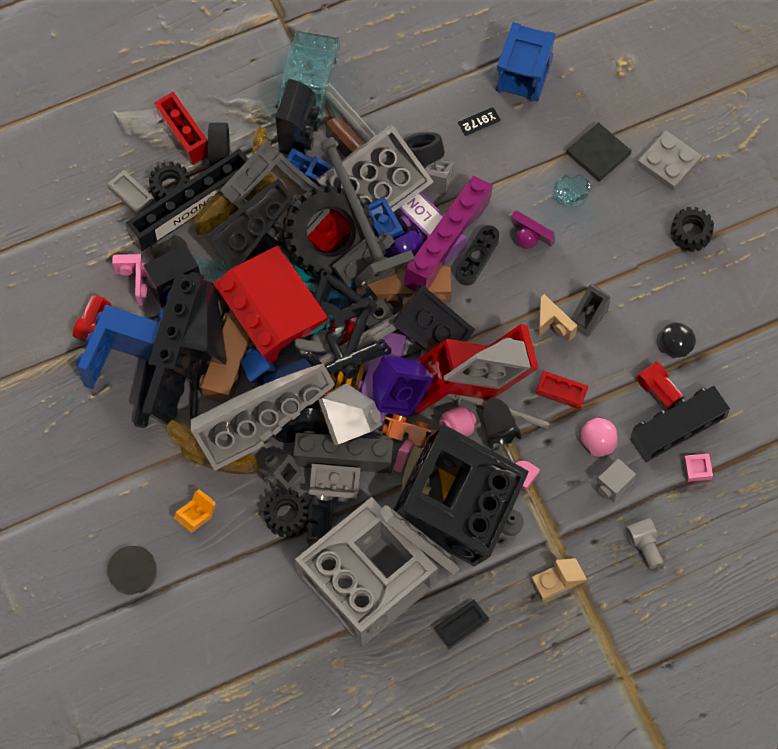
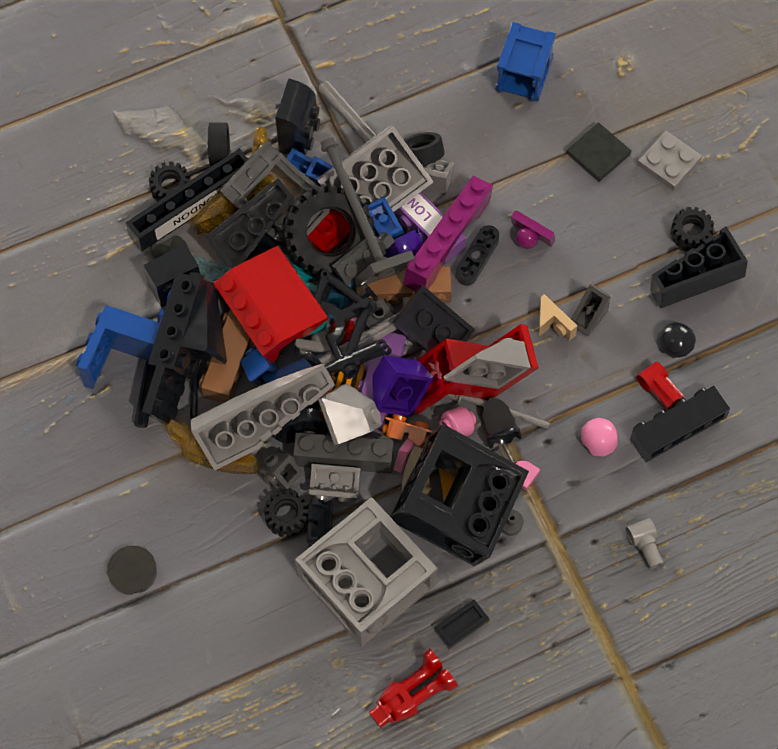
(86, 324): red piece -> none
(130, 264): bright pink bracket -> none
(131, 192): light grey tile -> none
(182, 127): red brick -> none
(196, 512): light orange bracket -> none
(311, 63): clear light blue plate -> none
(344, 135): reddish brown brick -> none
(397, 703): none -> red piece
(419, 539): light grey tile -> none
(479, 121): black sticker -> none
(559, 578): tan slope -> none
(561, 390): red plate -> none
(572, 191): clear light blue hair -> none
(615, 480): light grey brick -> none
(698, 467): bright pink tile -> none
(700, 270): none -> black wedge

